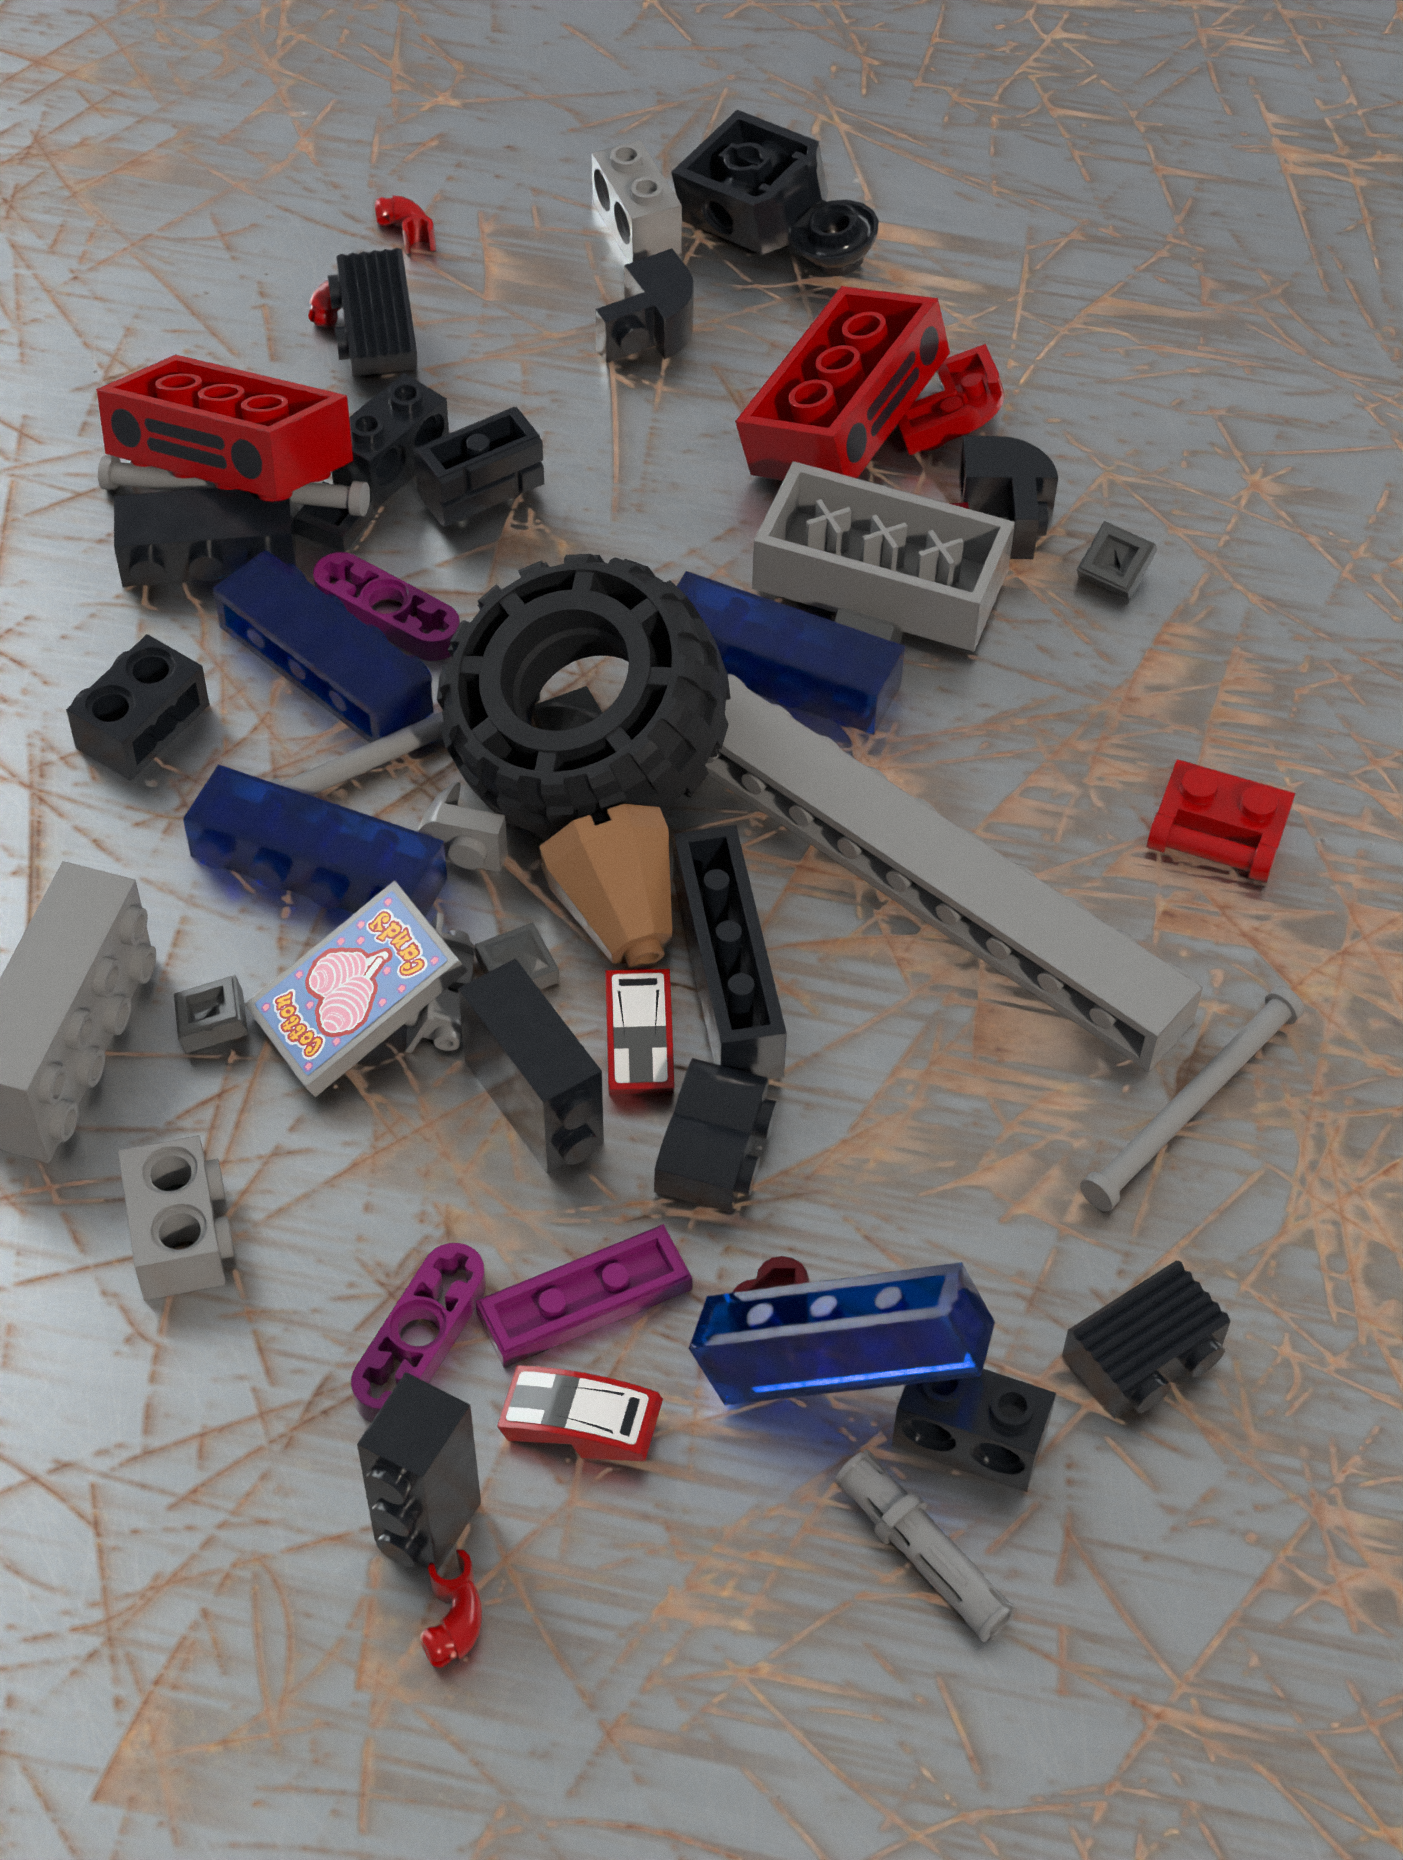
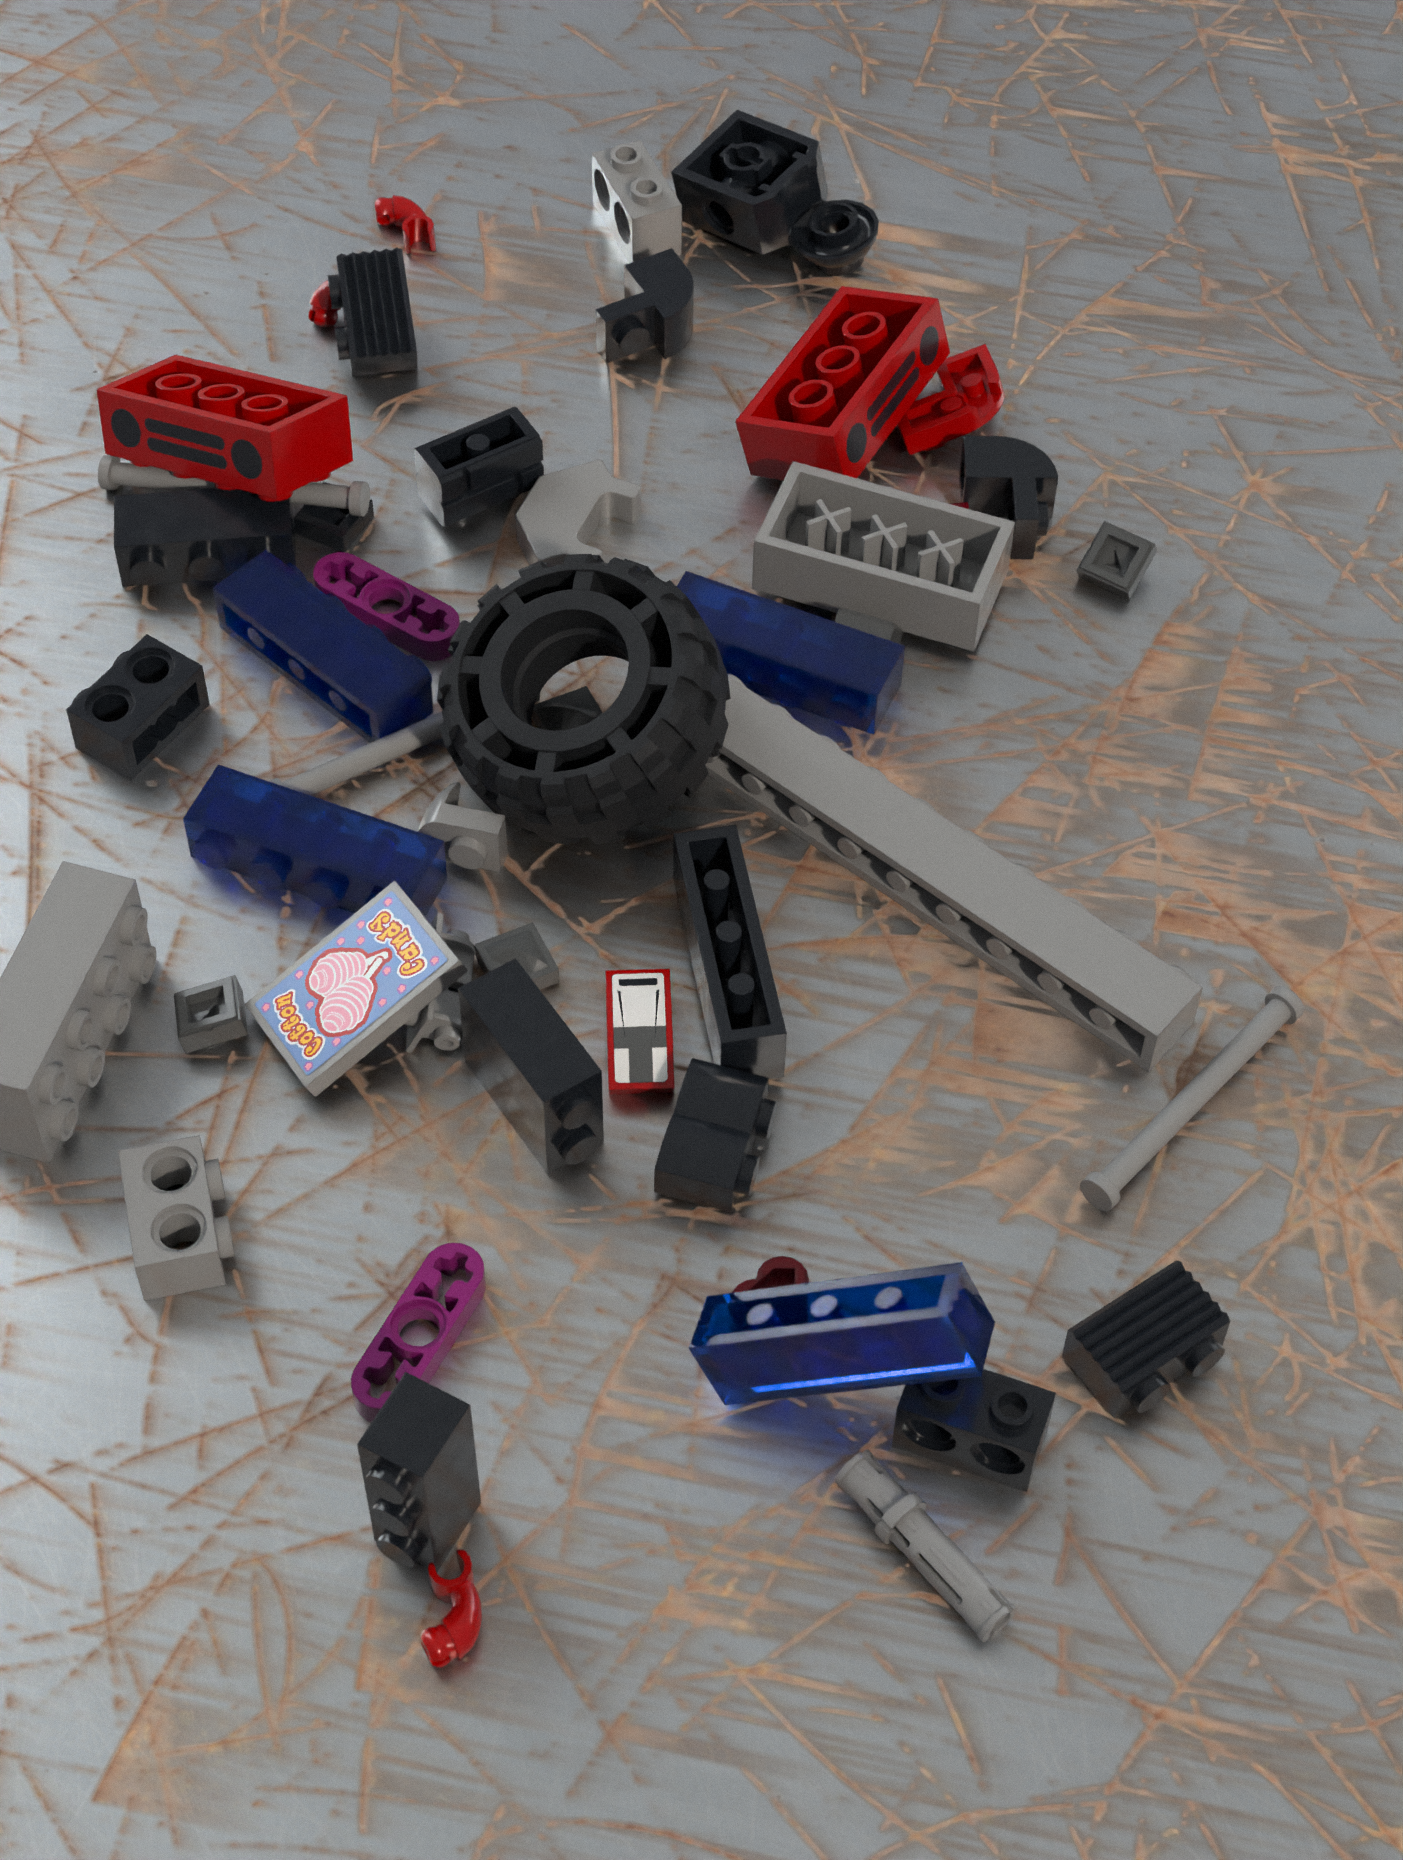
(387, 433): black brick -> none
(567, 509): none -> light grey piece
(581, 1409): slope -> none
(583, 1295): magenta tile -> none
(616, 881): medium nougat cone -> none
(1224, 808): red plate -> none

